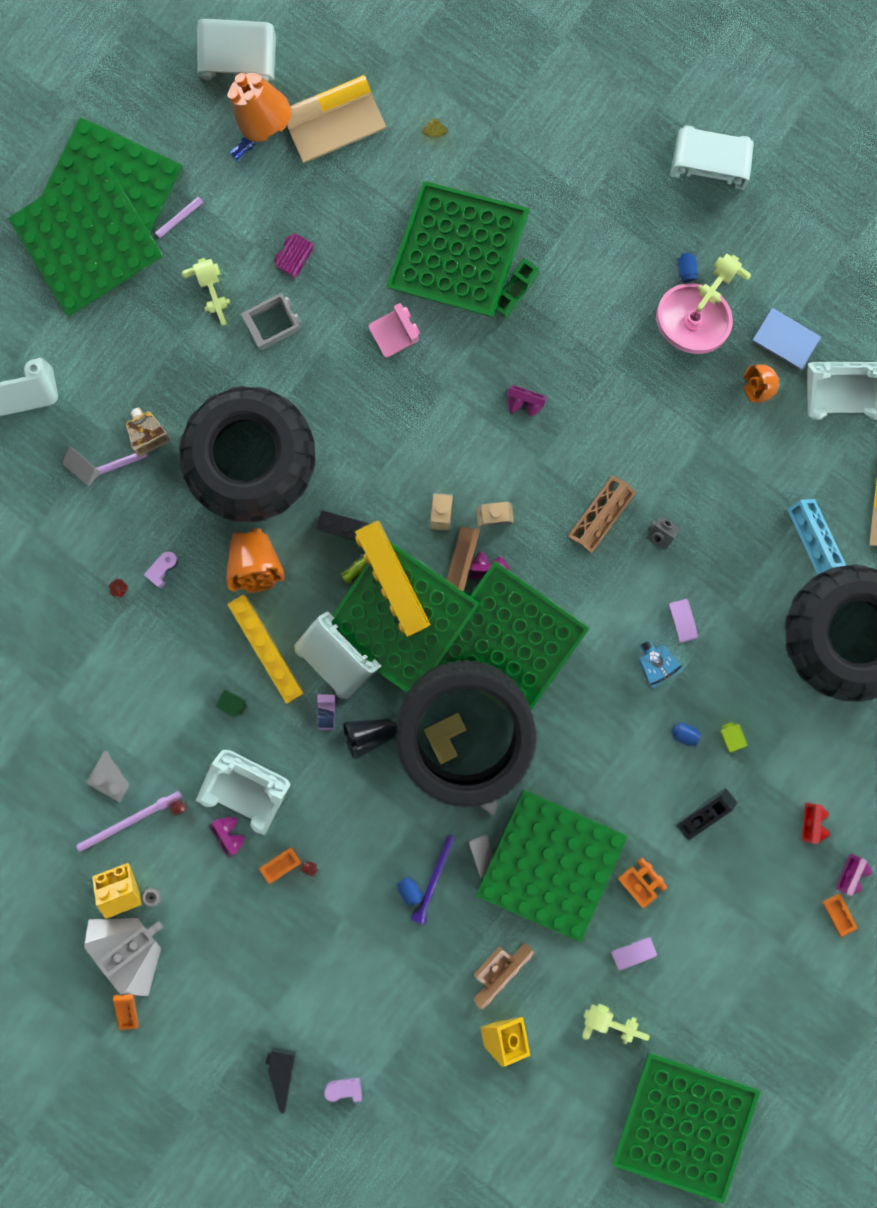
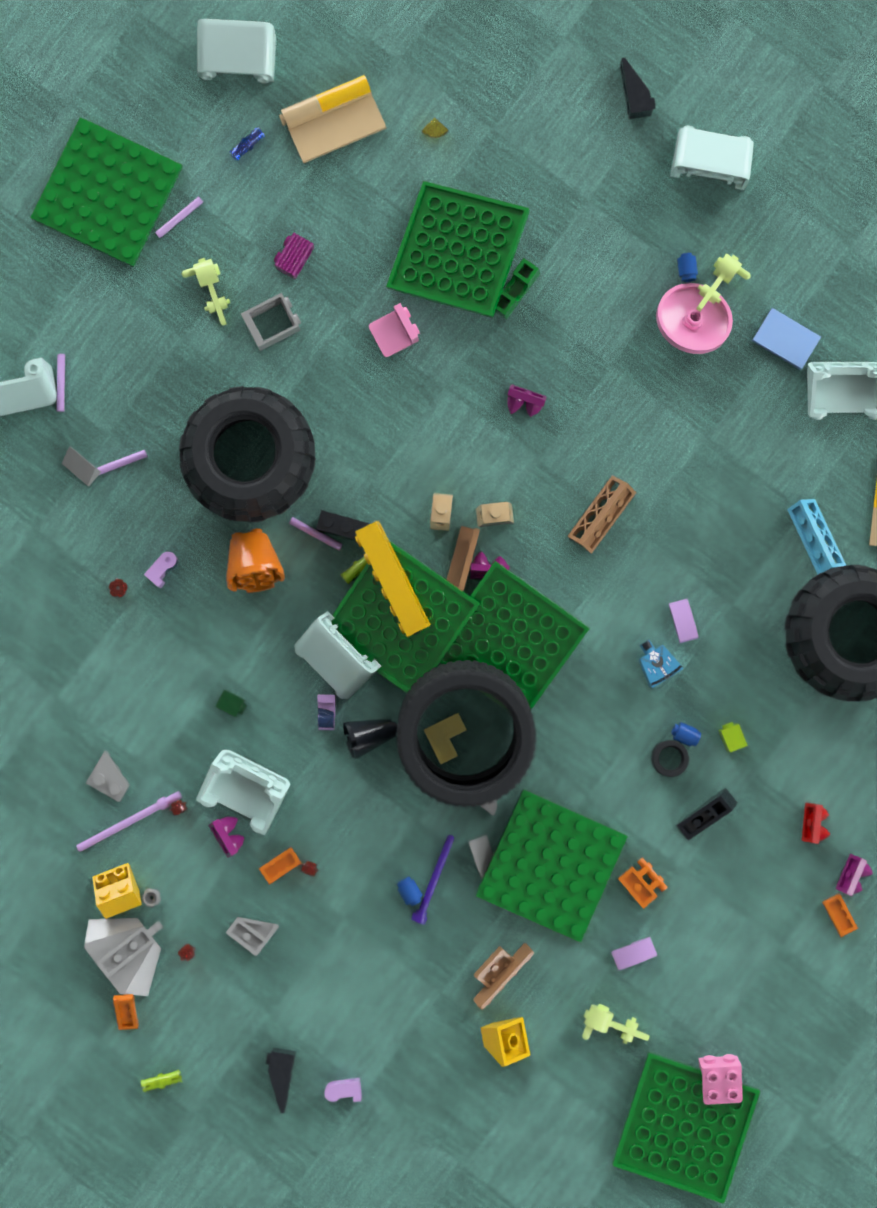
(60, 382): none -> lavender bar
(85, 236): green plate -> none
(145, 432): torso -> none
(161, 1081): none -> lime pin
(187, 952): none -> clear red plate
(251, 933): none -> light grey wing
(258, 107): orange cone -> none
(265, 648): yellow brick -> none
(315, 533): none -> lavender bar
(636, 93): none -> black slope
(662, 532): dark grey brick -> none
(684, 758): none -> black tyre
(721, 1079): none -> bright pink bracket
(761, 383): orange cylinder -> none

